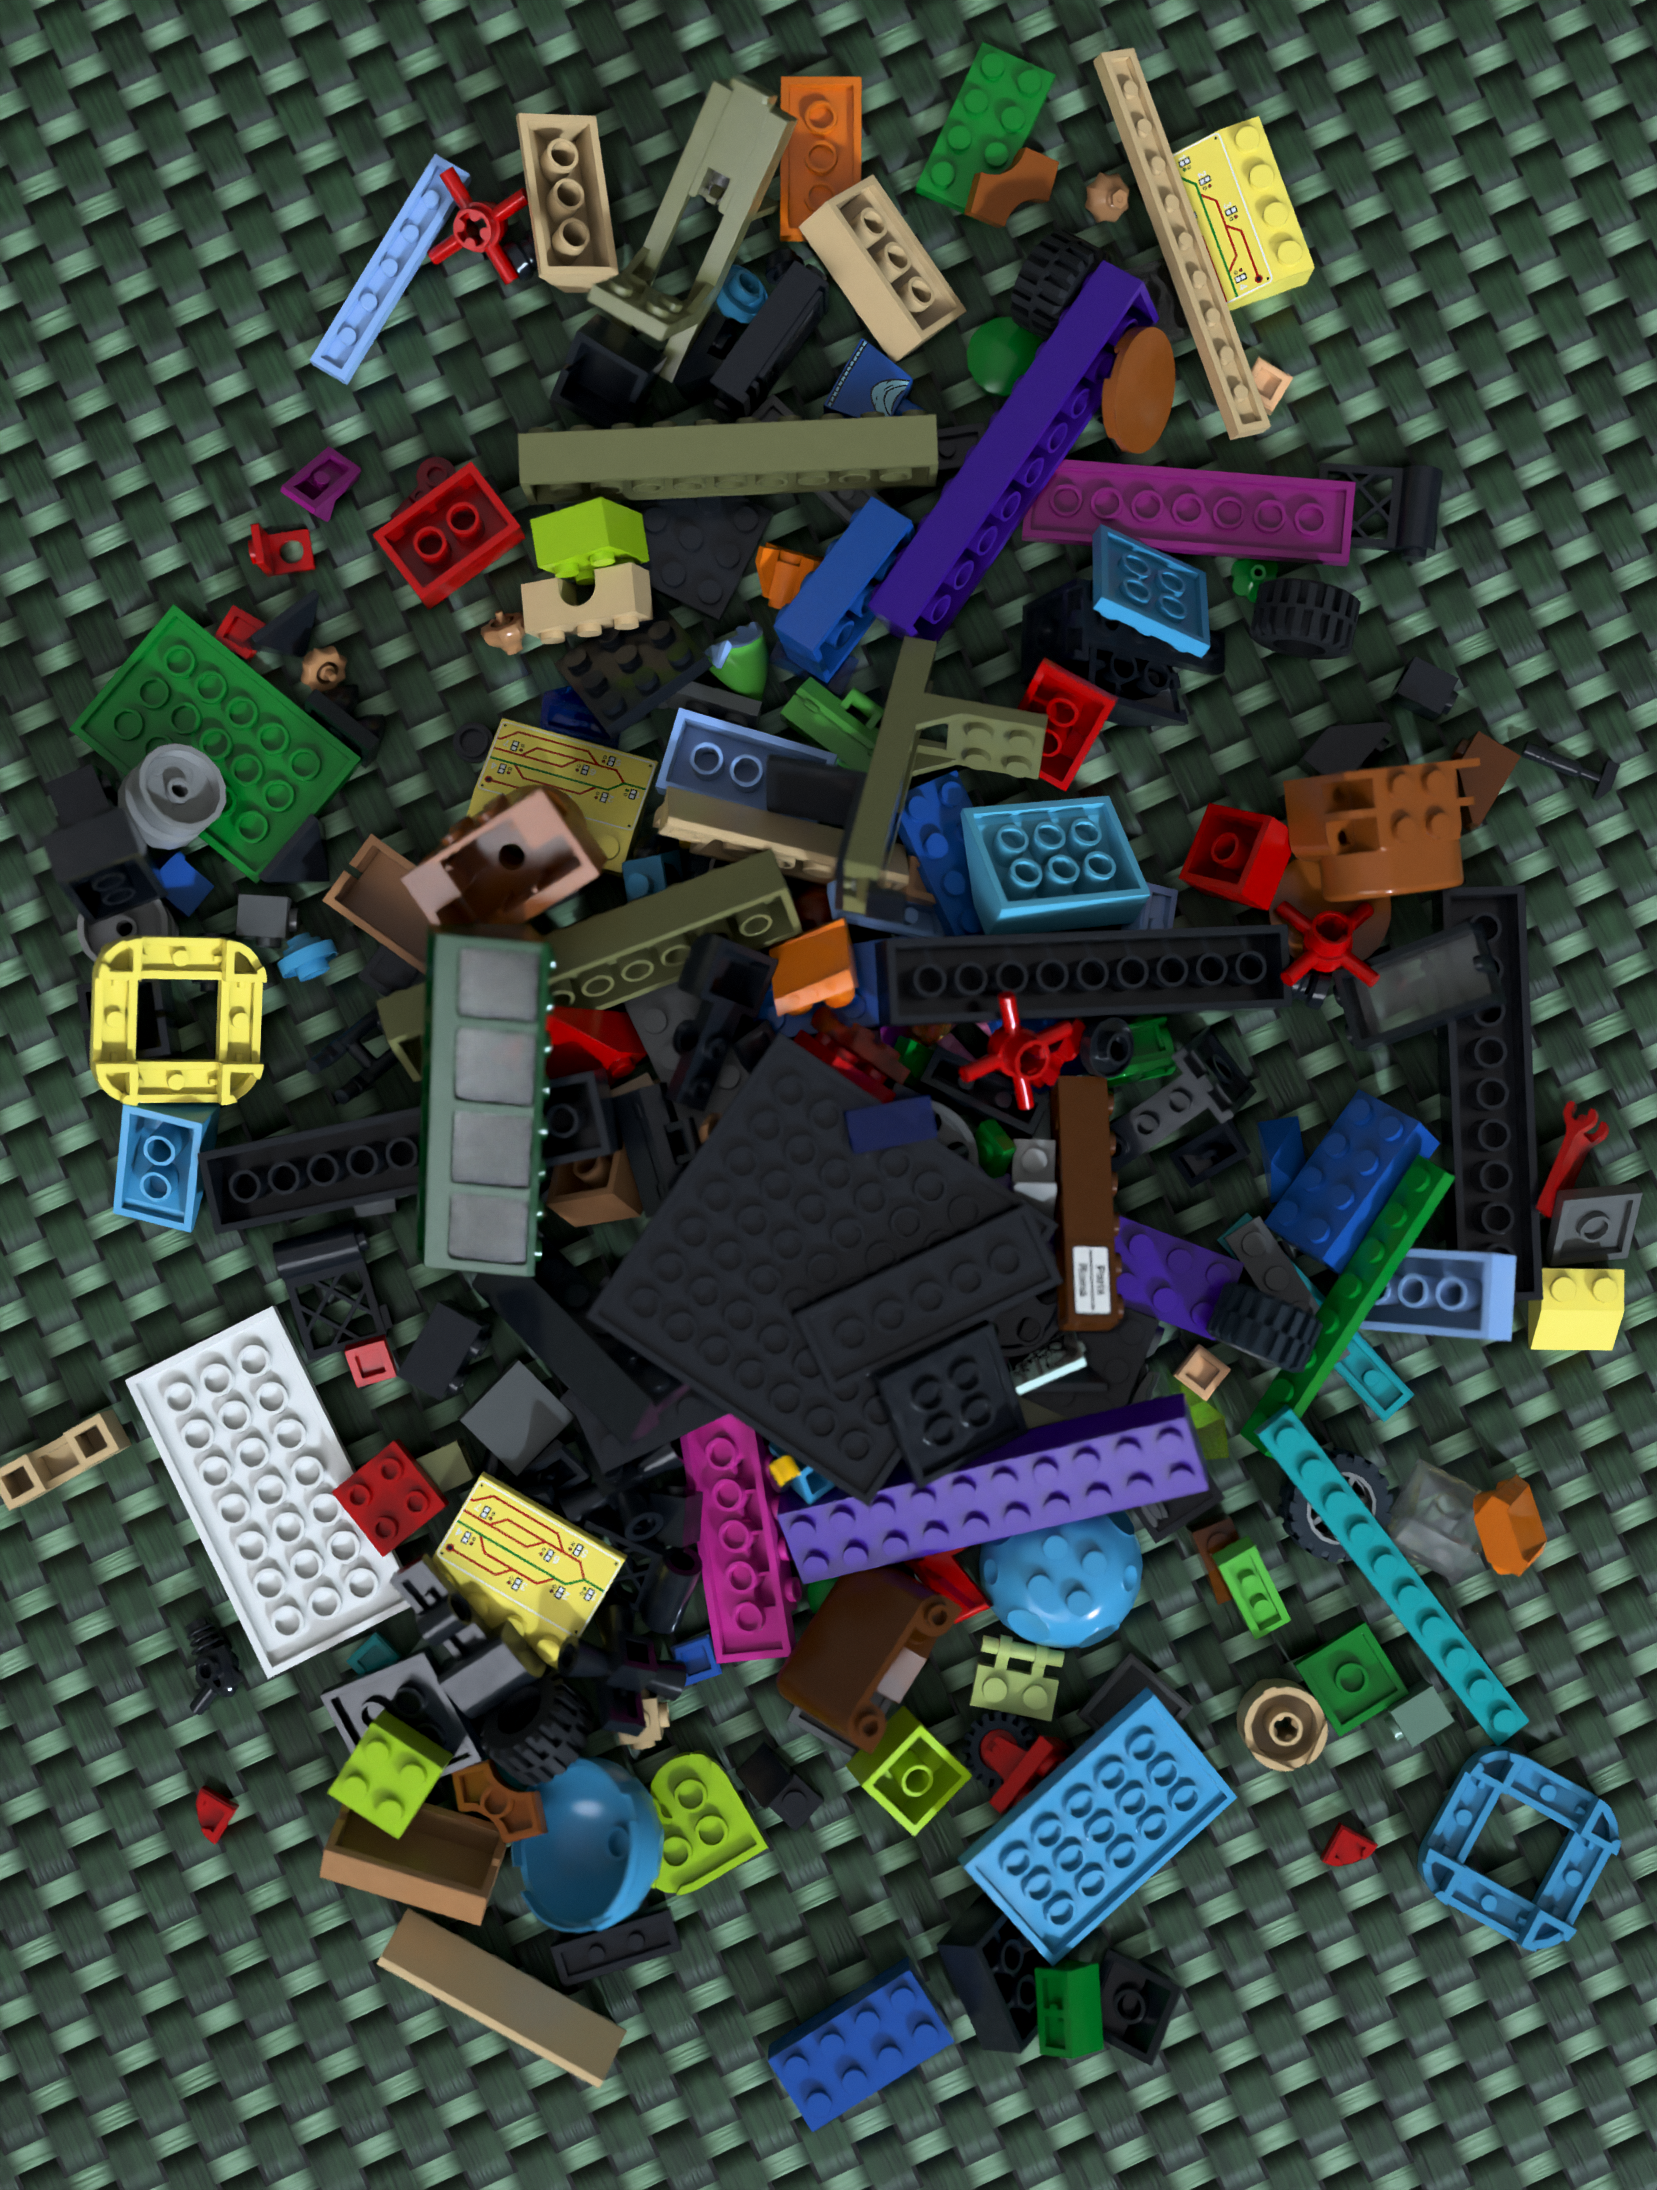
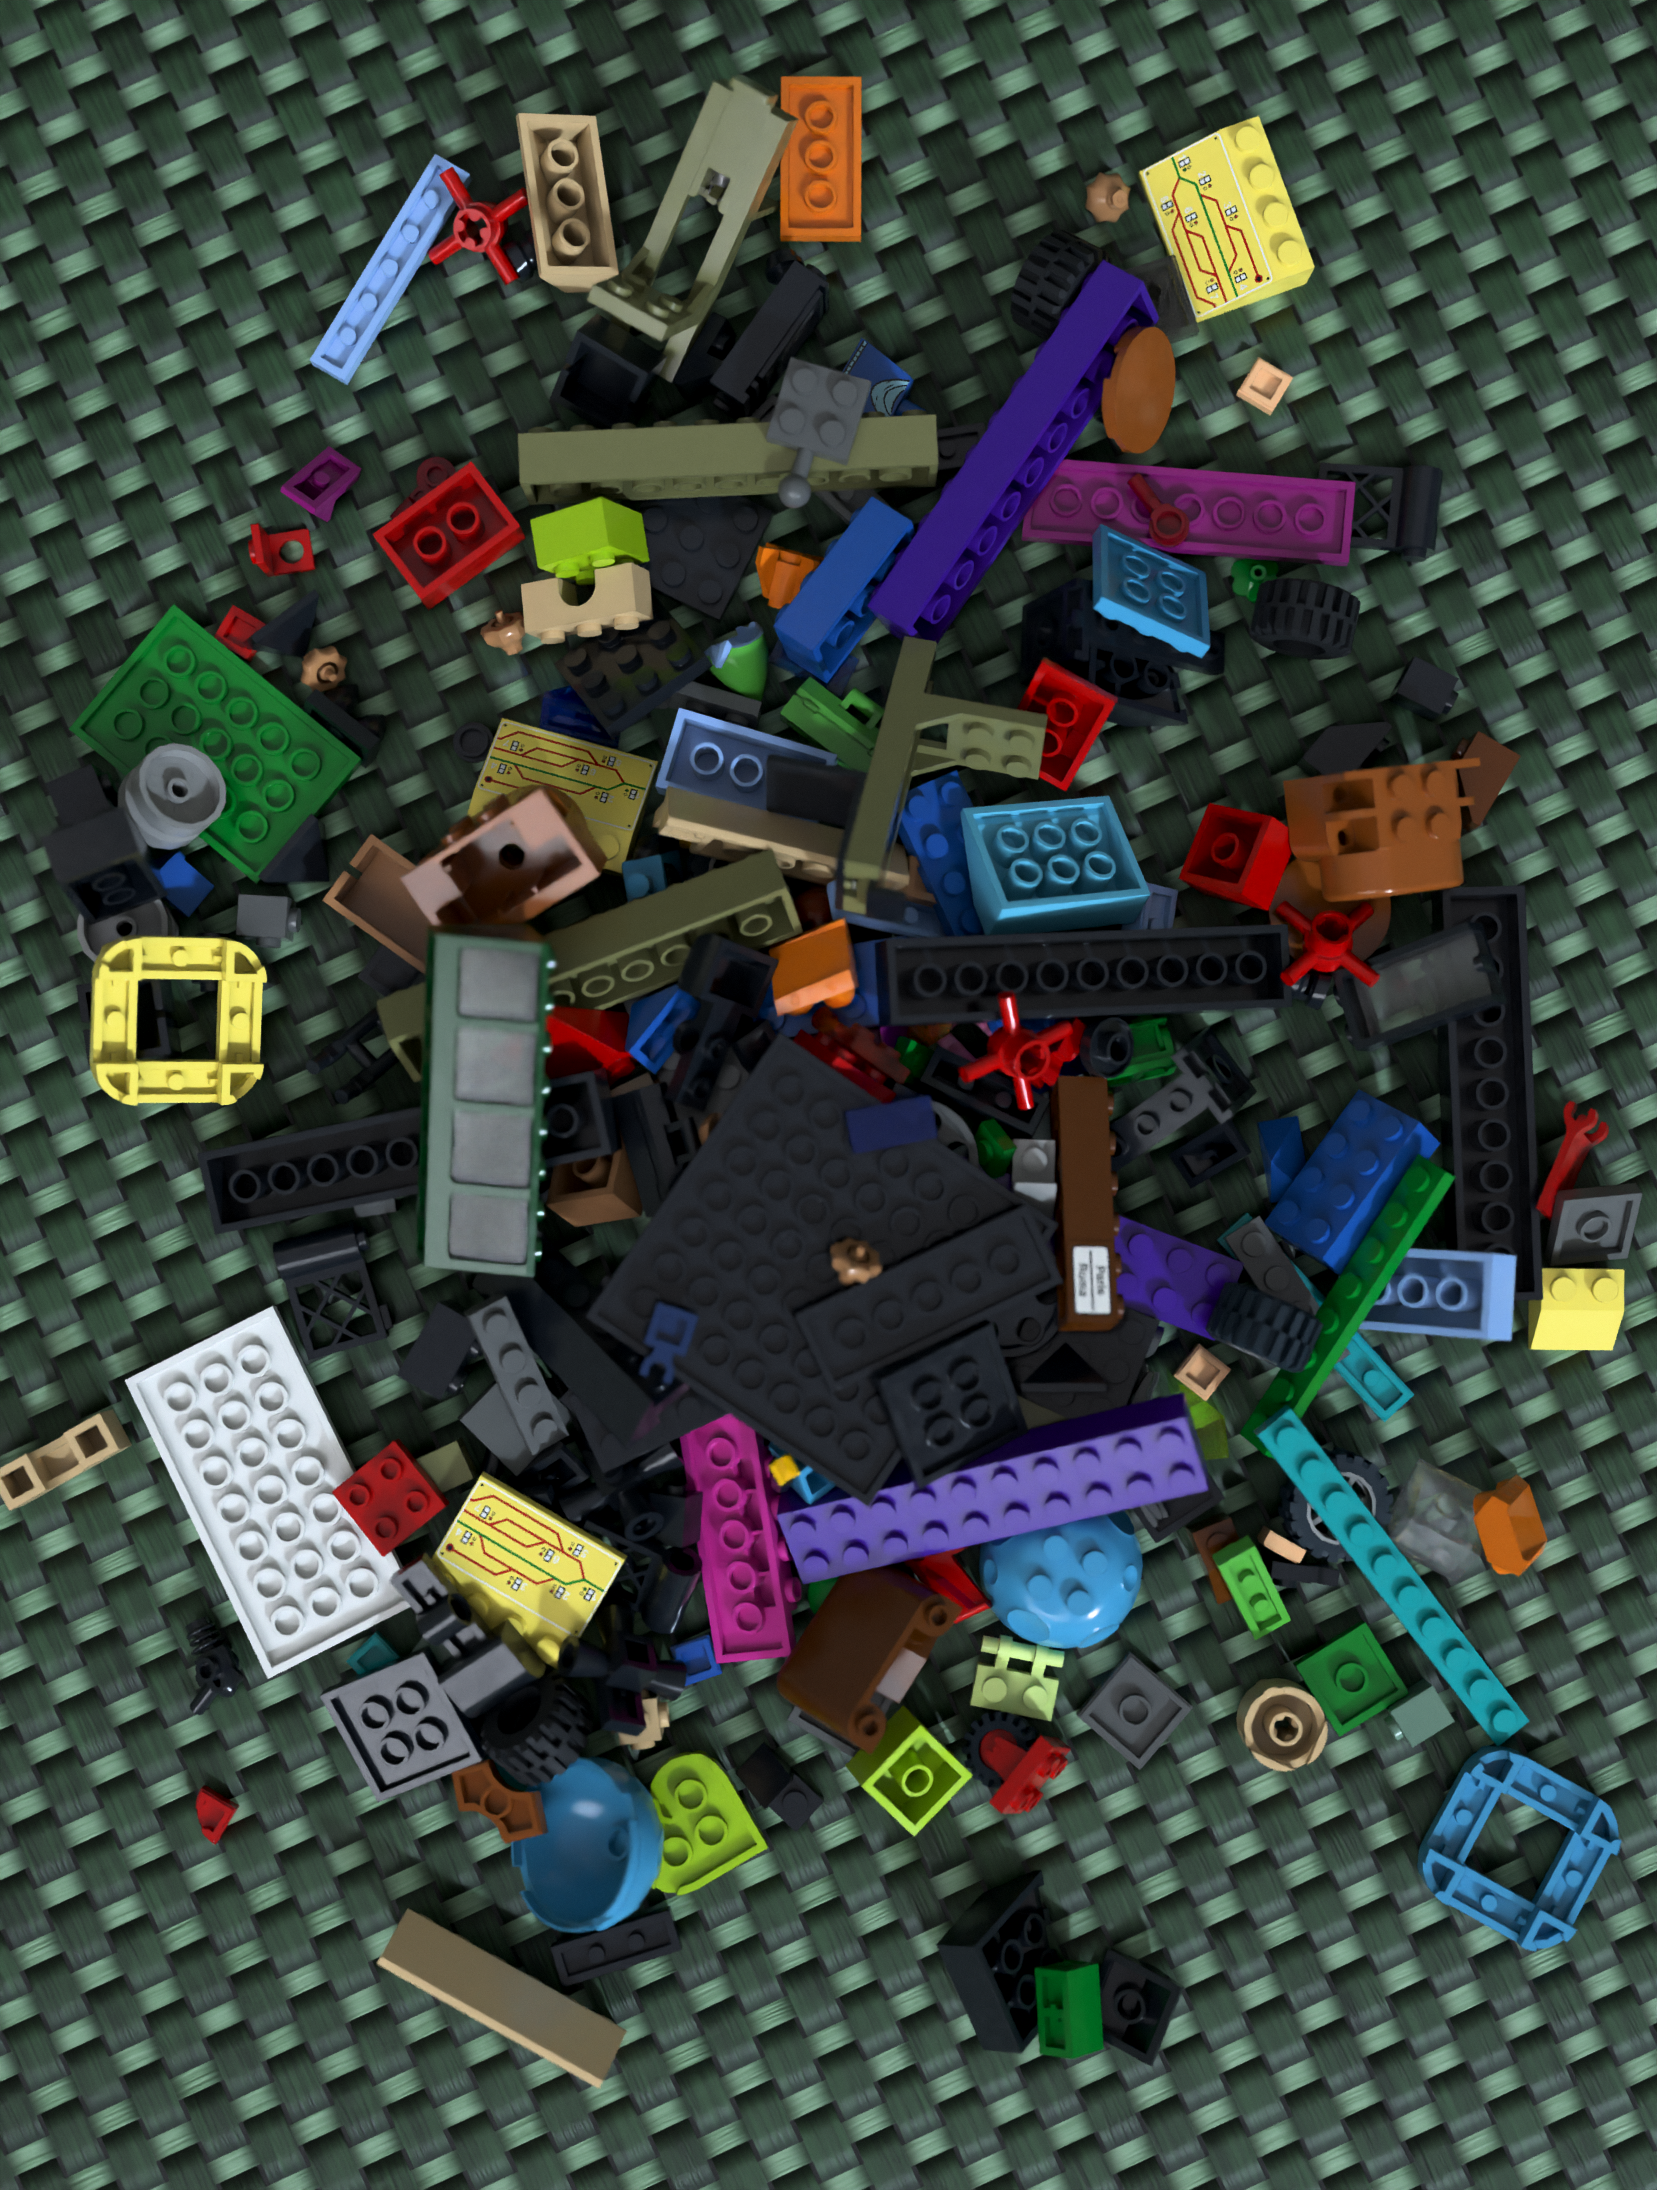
(159, 1161): dark azure slope -> none
(306, 957): dark azure plate -> none
(370, 1361): tile -> none
(390, 1774): lime brick -> none
(437, 1864): medium nougat piece -> none
(516, 1373): none -> dark grey plate
(654, 1024): none -> blue slope
(668, 1334): none -> dark blue plate
(741, 295): dark azure plate -> none
(816, 417): none -> dark grey plate
(855, 1261): none -> medium nougat piece
(860, 2044): blue brick -> none
(882, 268): tan slope -> none
(985, 125): green plate -> none
(1000, 354): green dish -> none
(1026, 179): dark orange tile -> none
(1047, 1362): piece -> none
(1098, 1827): dark azure plate -> none
(1167, 523): none -> dark red plate
(1181, 243): tan plate -> none
(1281, 1545): none -> light nougat tile
(1287, 1573): none -> black plate
(1347, 1847): red tile -> none
(1573, 768): black piece -> none

